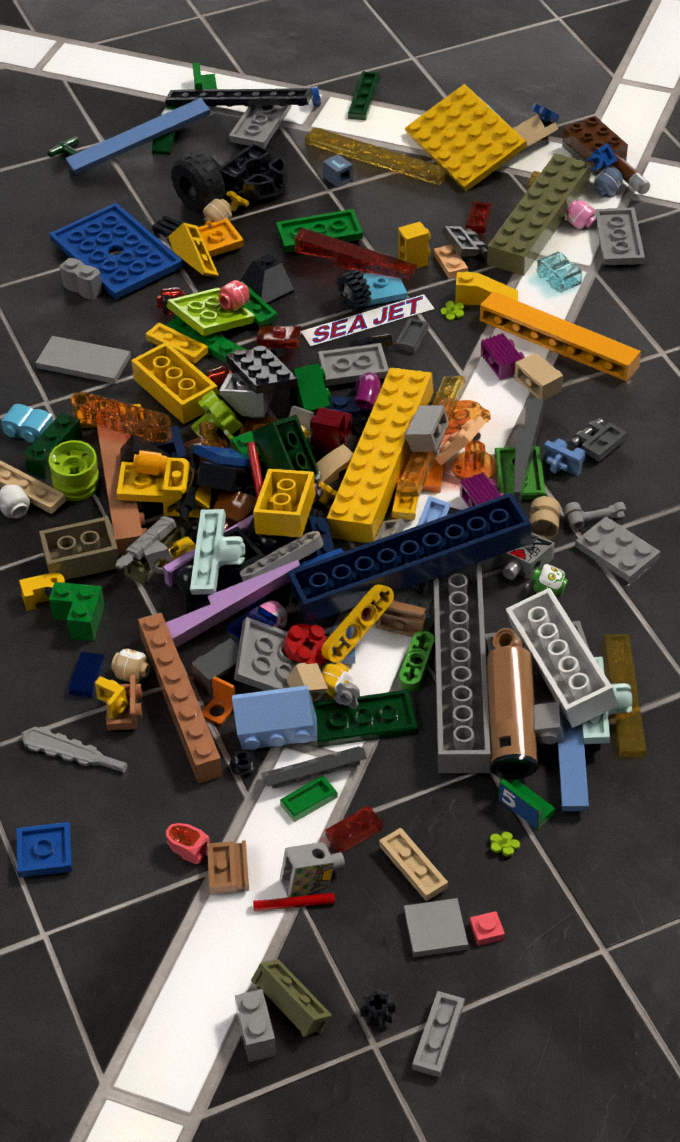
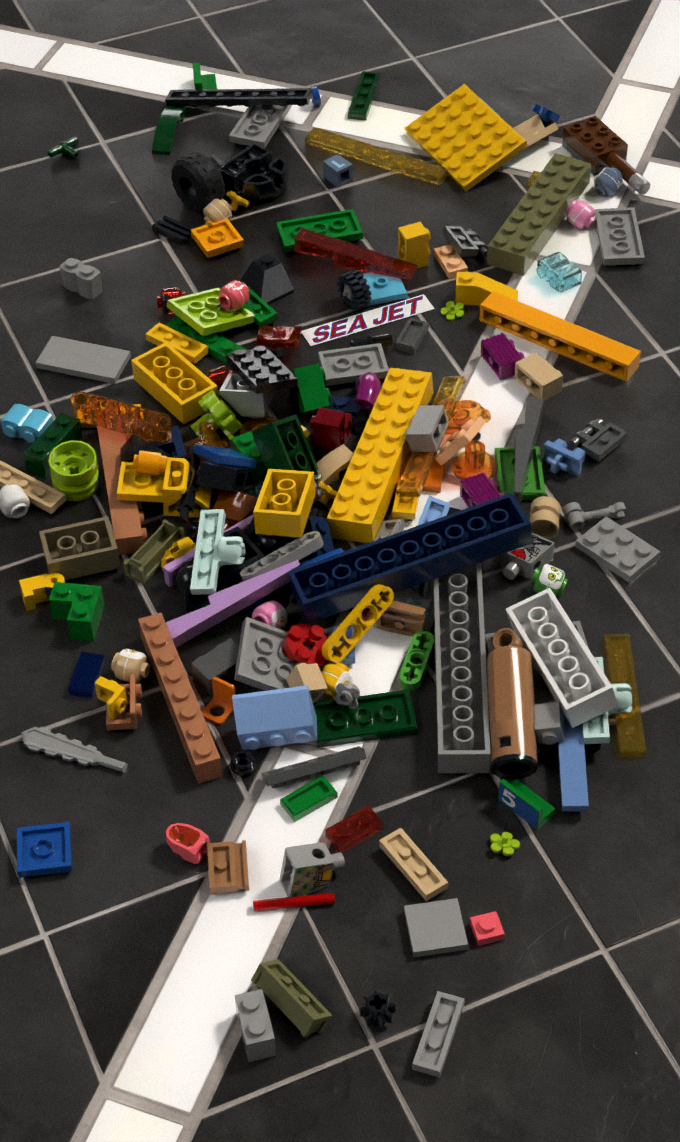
(111, 228): blue plate -> none
(138, 136): medium blue tile -> none
(150, 546): light grey piece -> none
(190, 246): yellow slope -> none
(255, 467): red piece -> none
(258, 614): clear blue tile -> none
(304, 416): light grey tile -> none
(479, 216): clear red plate -> none
(602, 157): blue plate -> none

